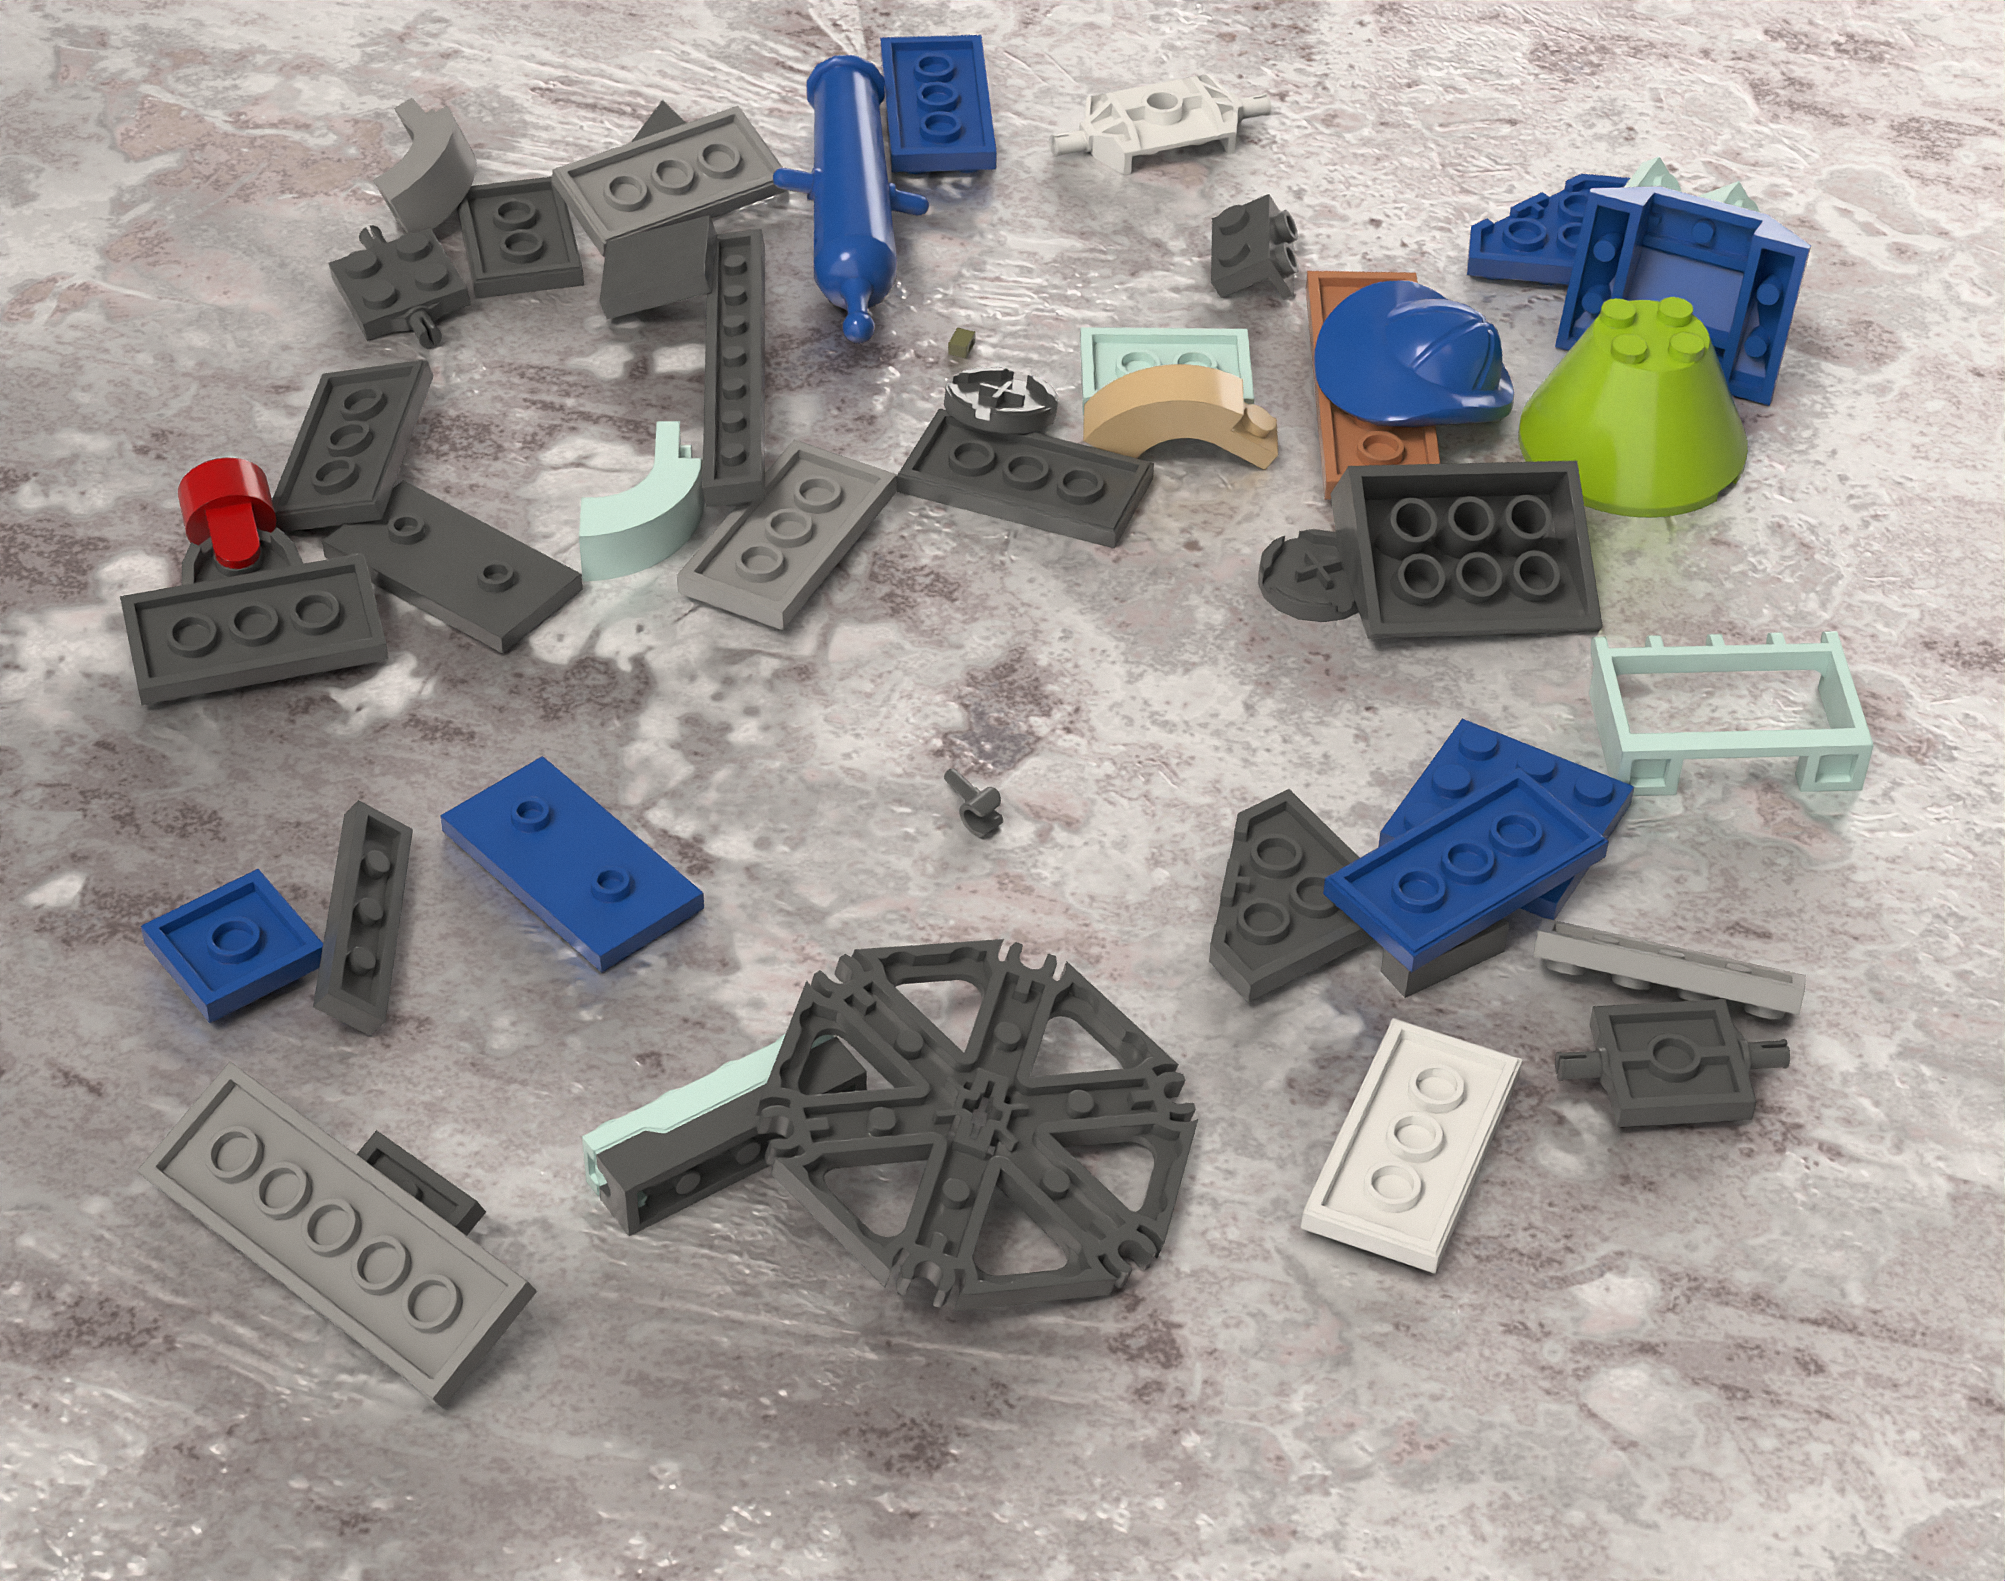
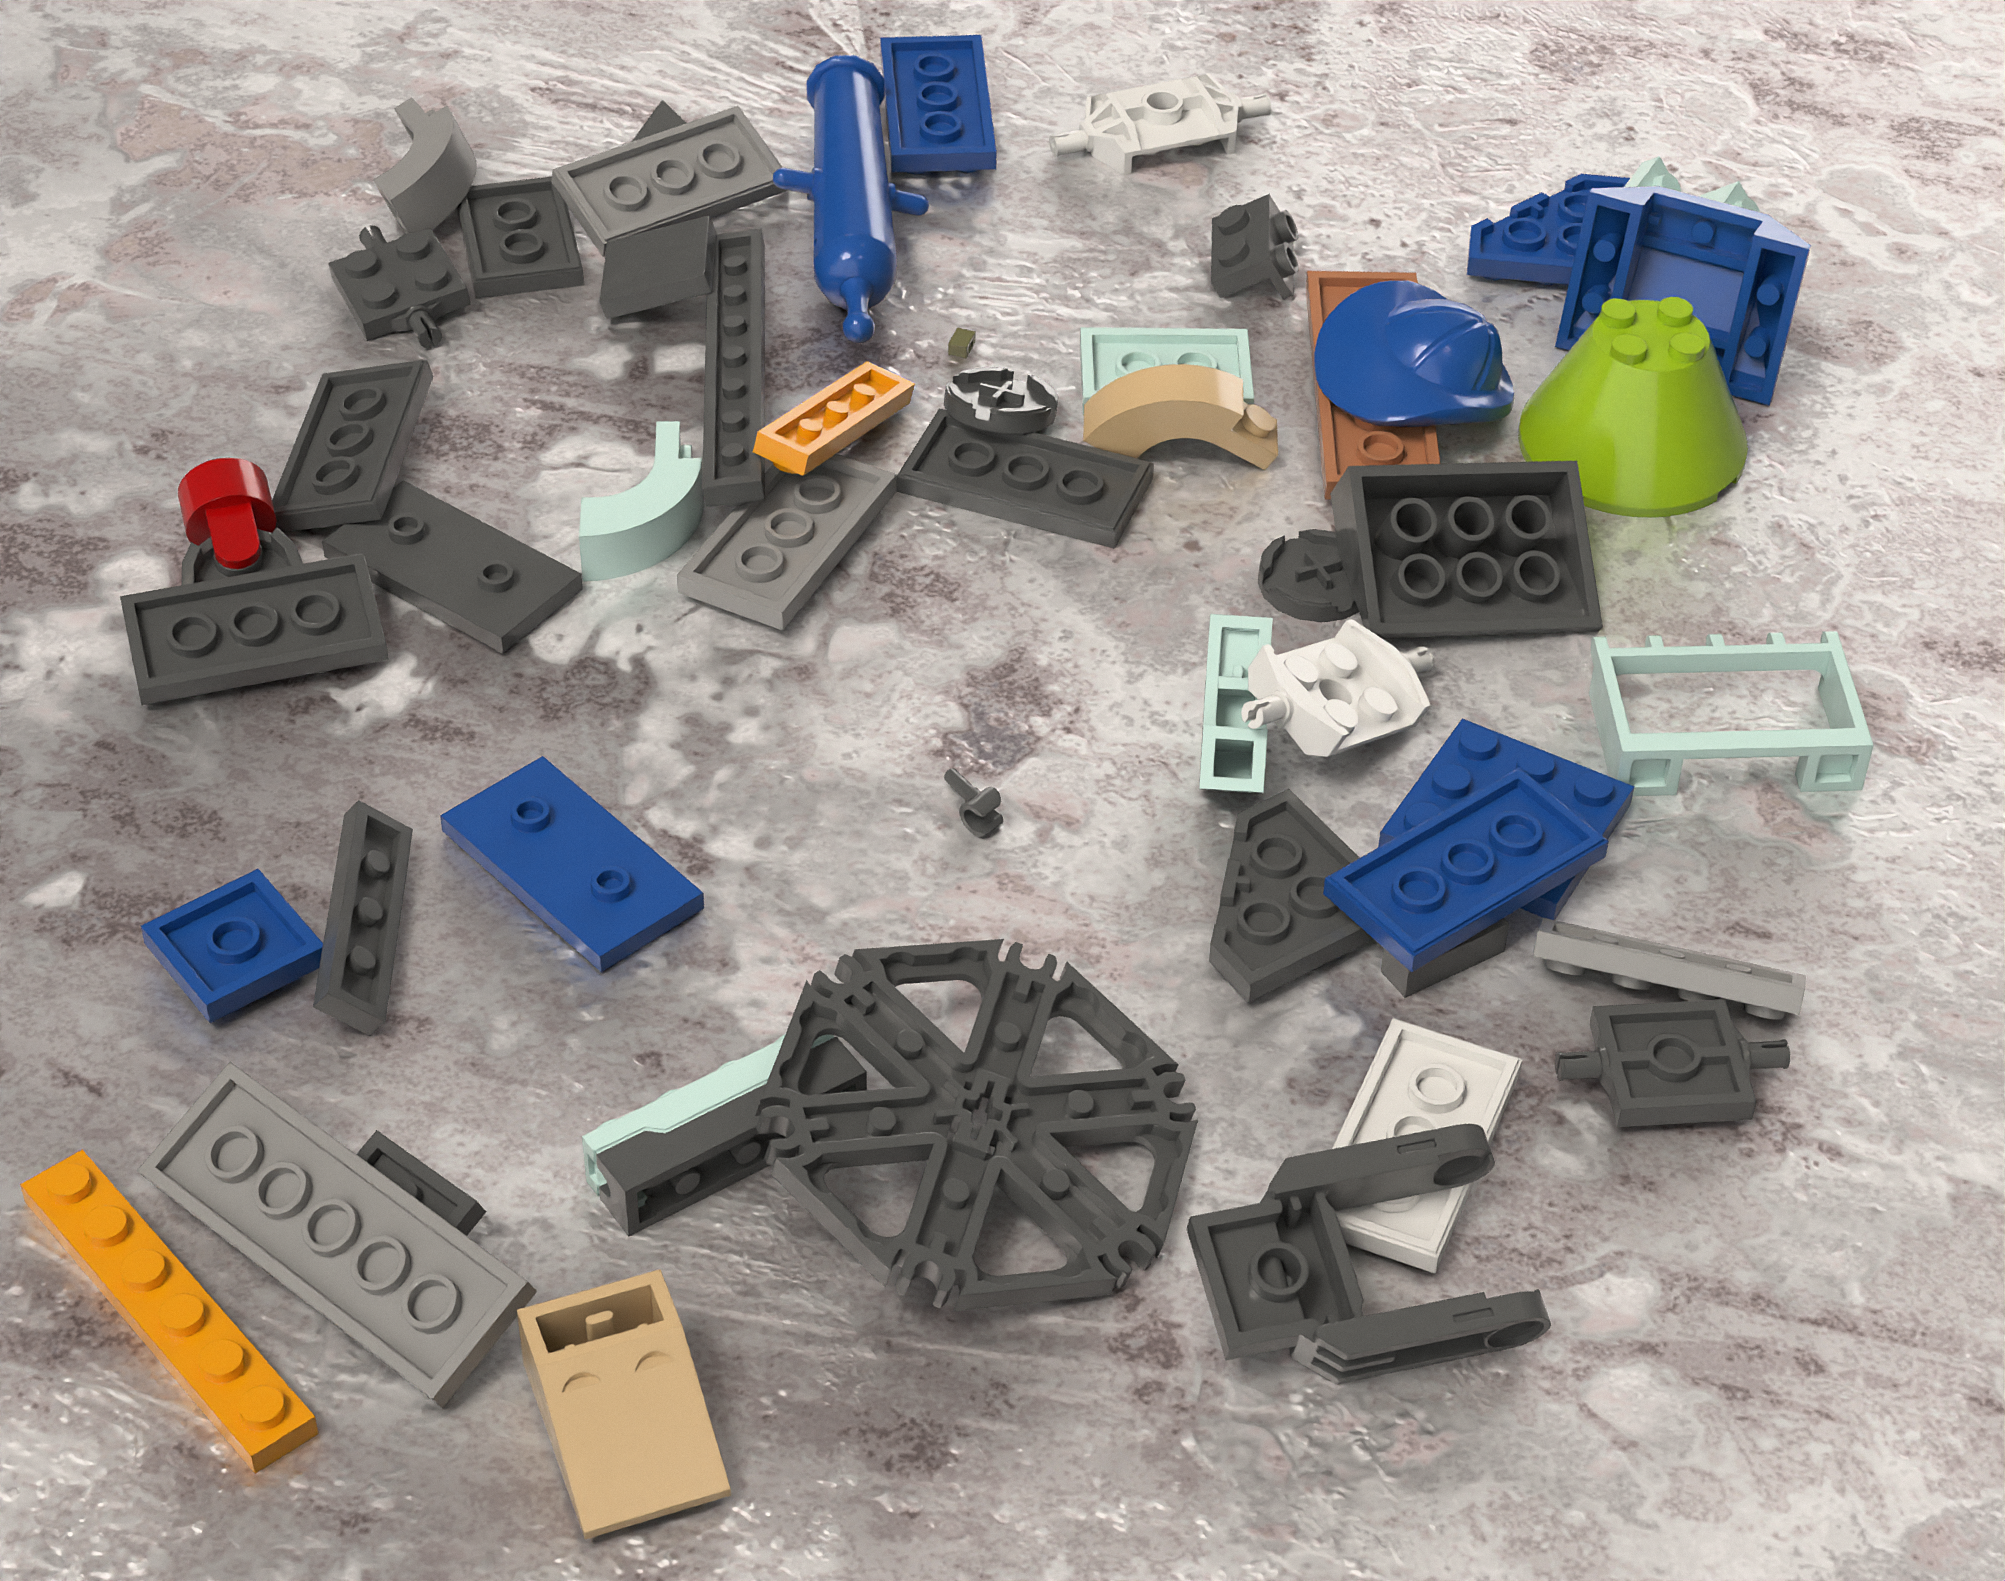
(170, 1311): none -> light orange plate
(622, 1403): none -> tan slope
(833, 418): none -> light orange plate
(1230, 750): none -> light aqua arch
(1286, 1278): none -> dark grey plate
(1338, 690): none -> white plate

